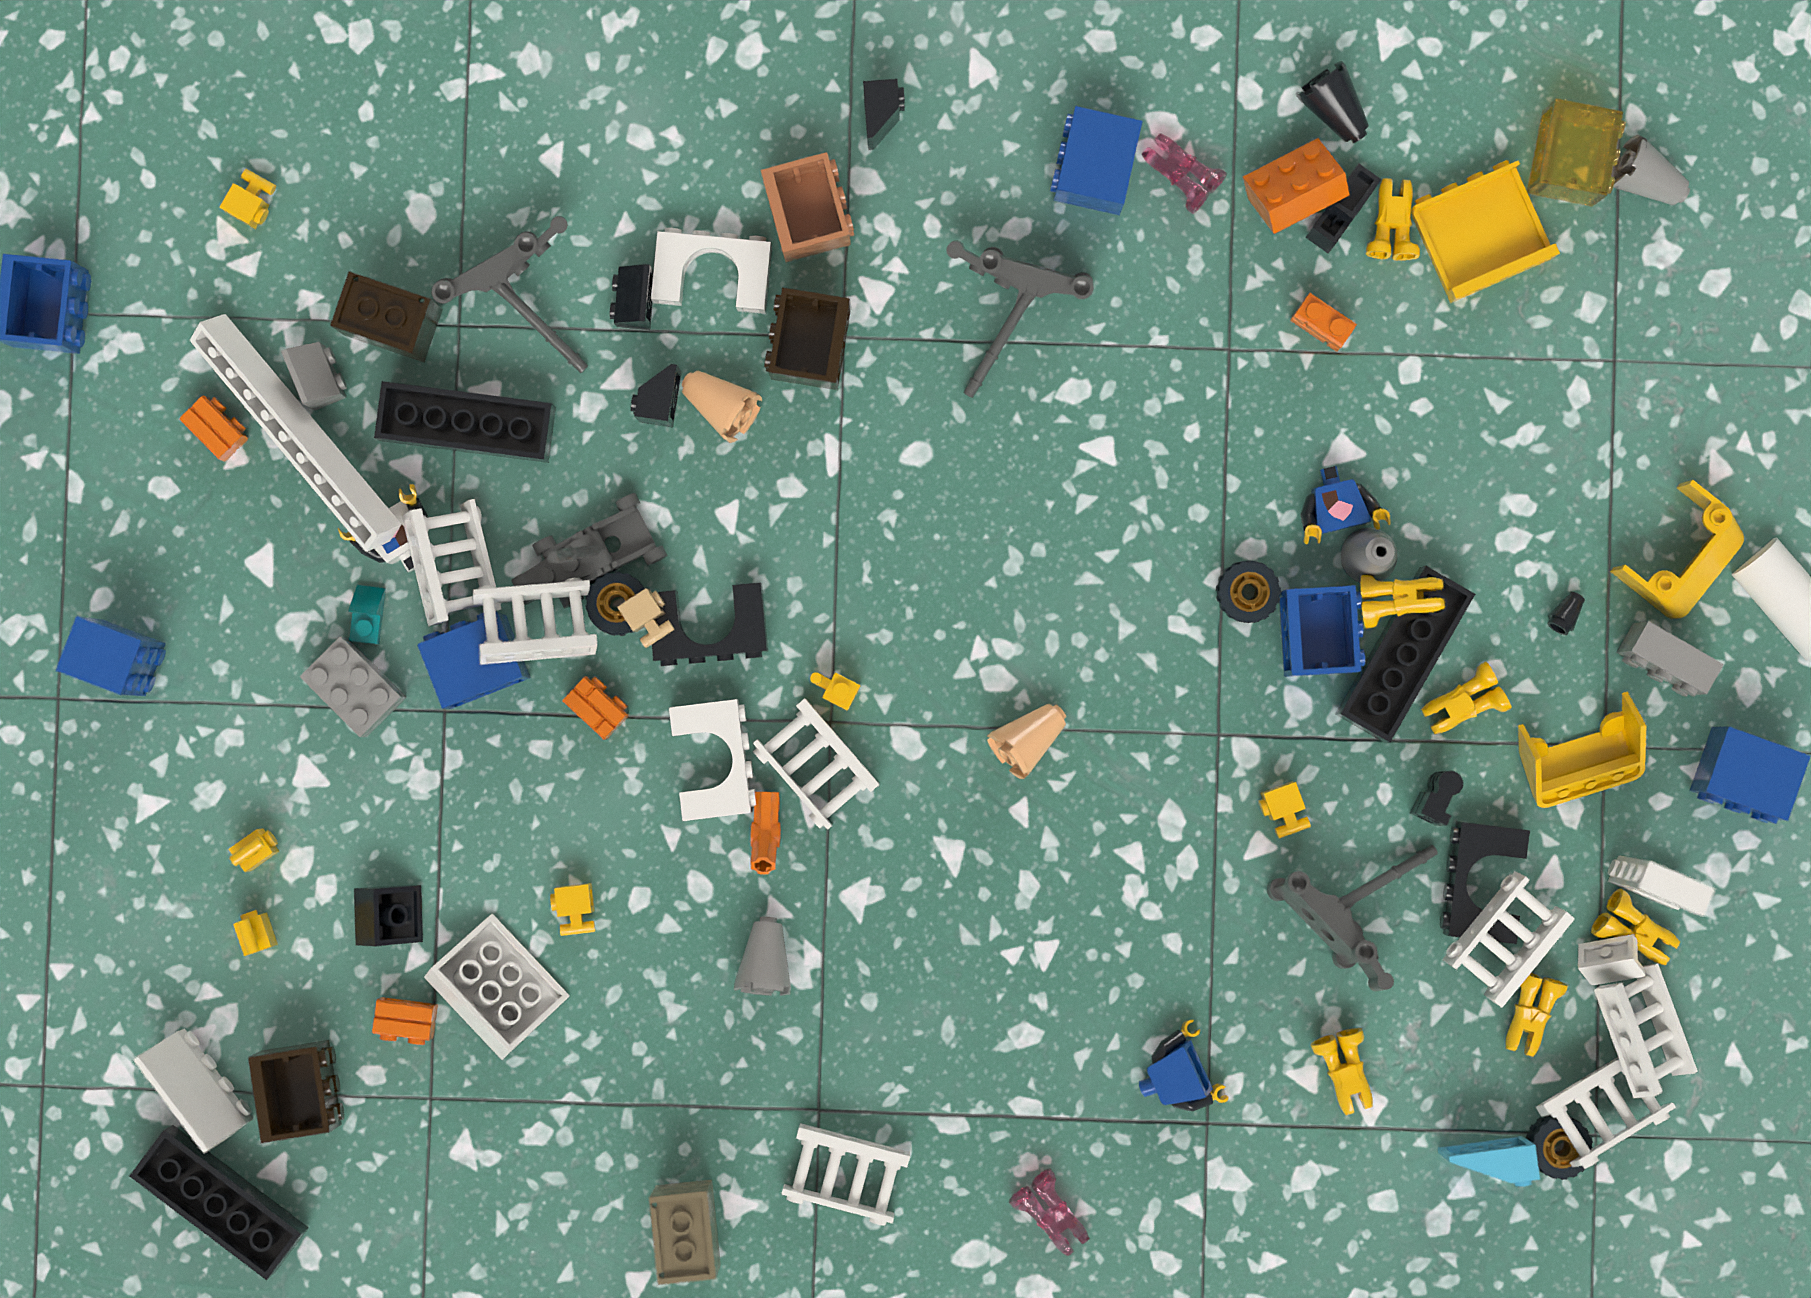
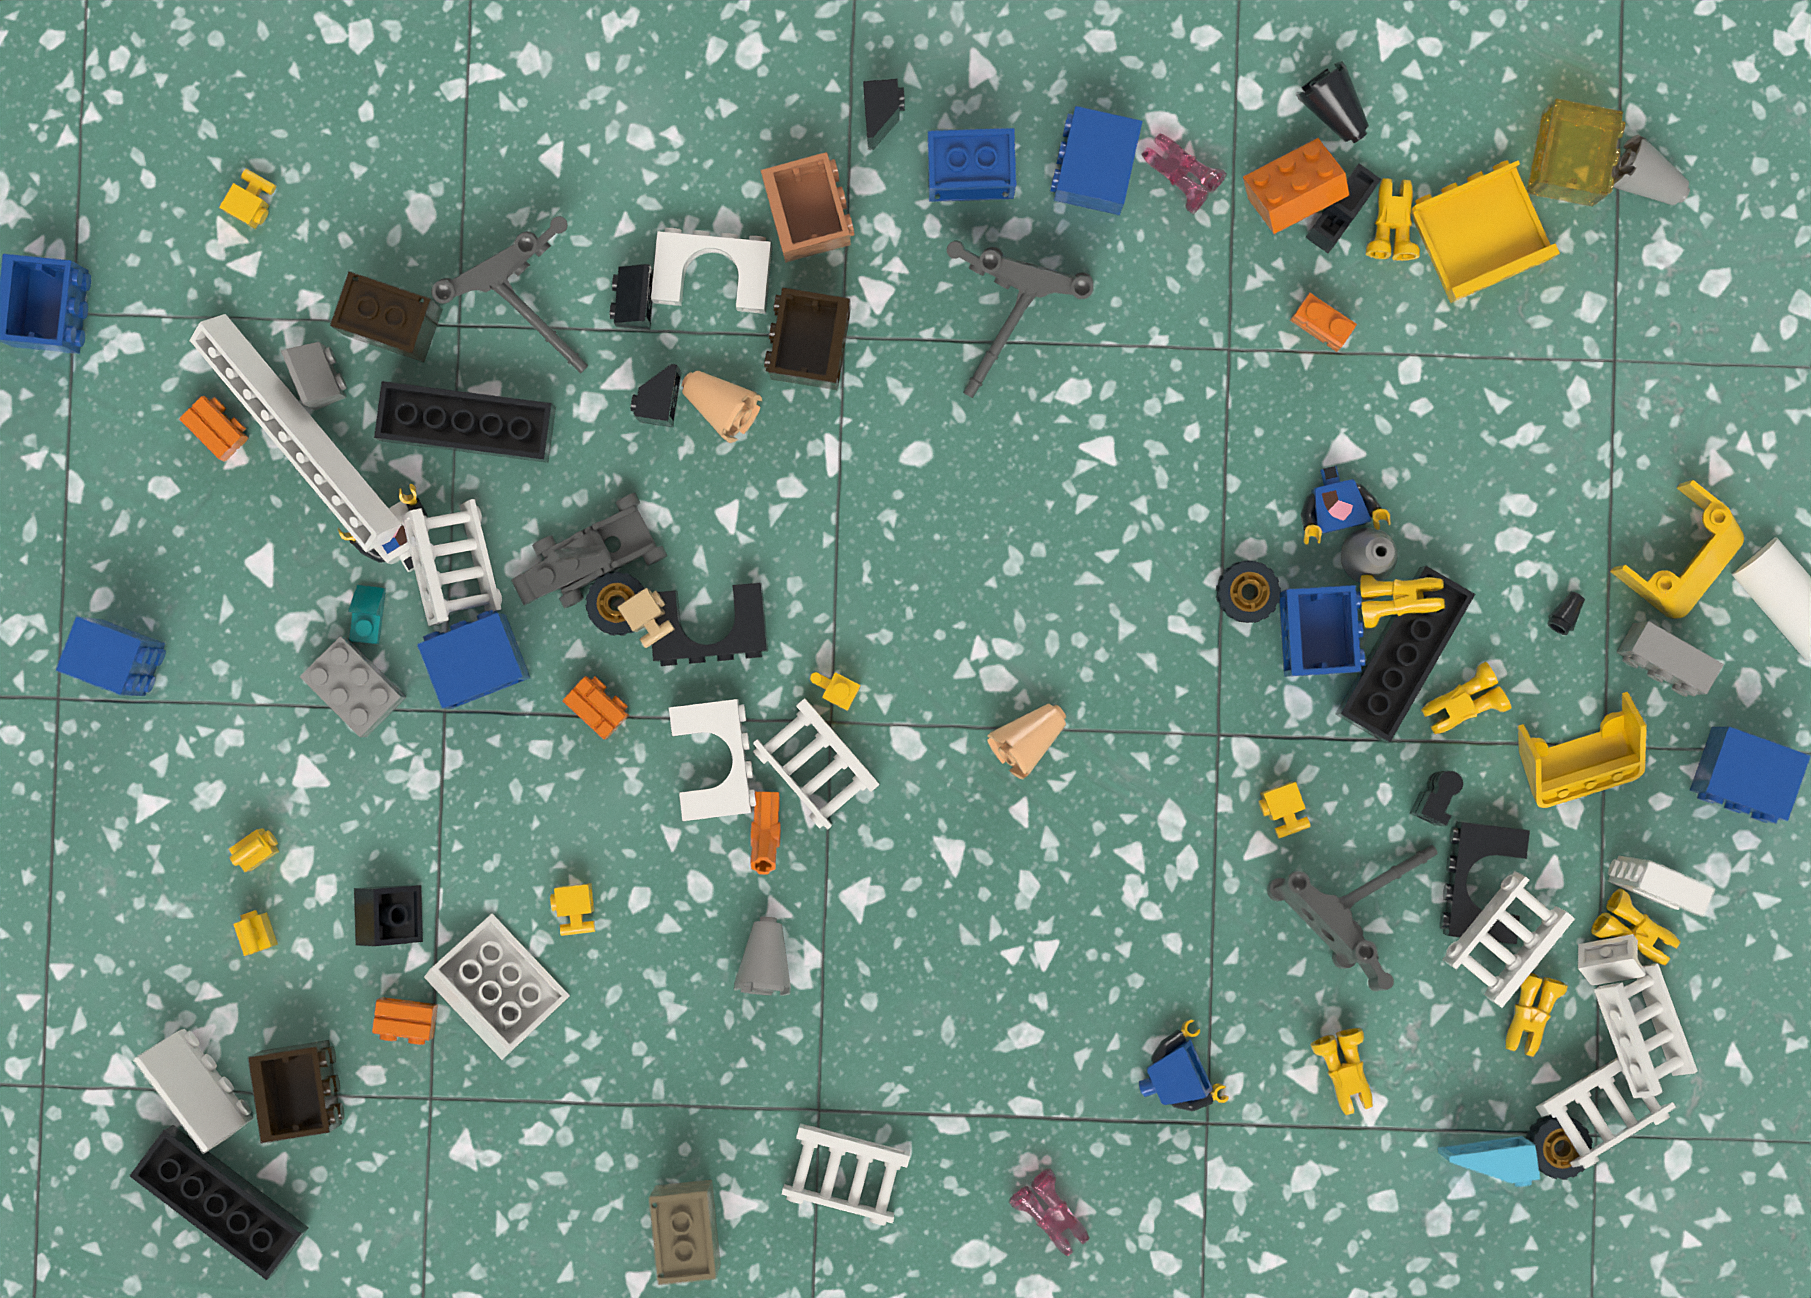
(523, 647): white fence -> none
(971, 164): none -> blue container

